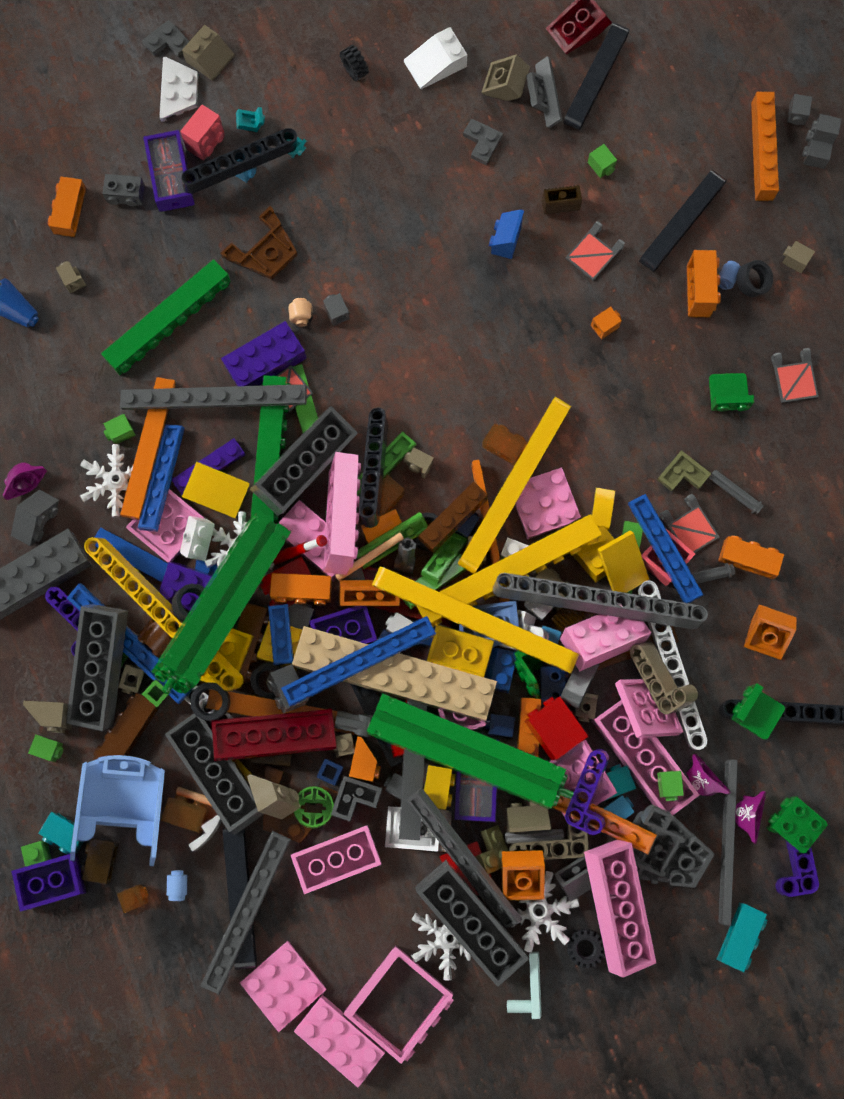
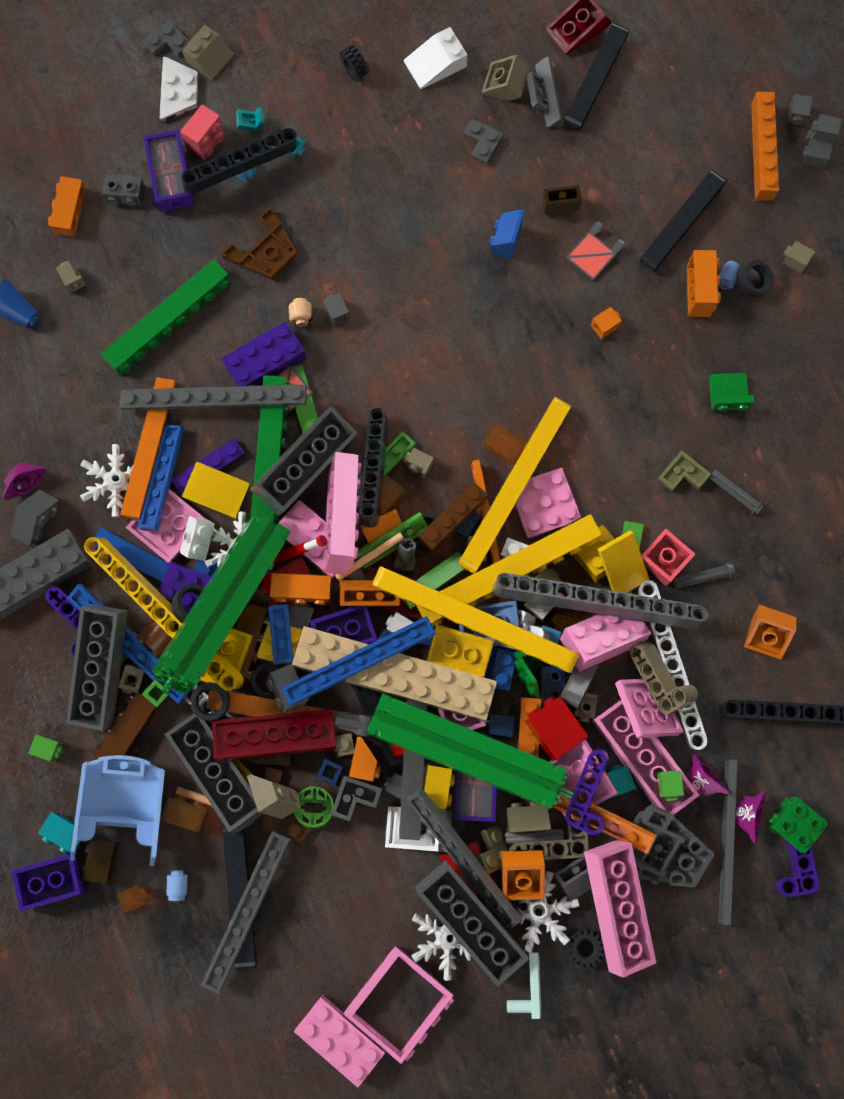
(35, 853): bright green brick -> none
(49, 715): dark tan slope -> none
(118, 429): bright green brick -> none
(209, 828): white slope -> none
(283, 986): bright pink plate -> none
(336, 859): bright pink brick -> none
(444, 558): bright green tile -> none
(602, 161): bright green brick -> none
(603, 507): yellow slope -> none
(621, 807): dark azure brick -> none
(665, 549): blue tile -> none
(692, 527): coral flag -> none
(742, 937): teal brick -> none
(751, 557): orange brick -> none
(758, 712): green bracket -> none
(795, 380): flag -> none

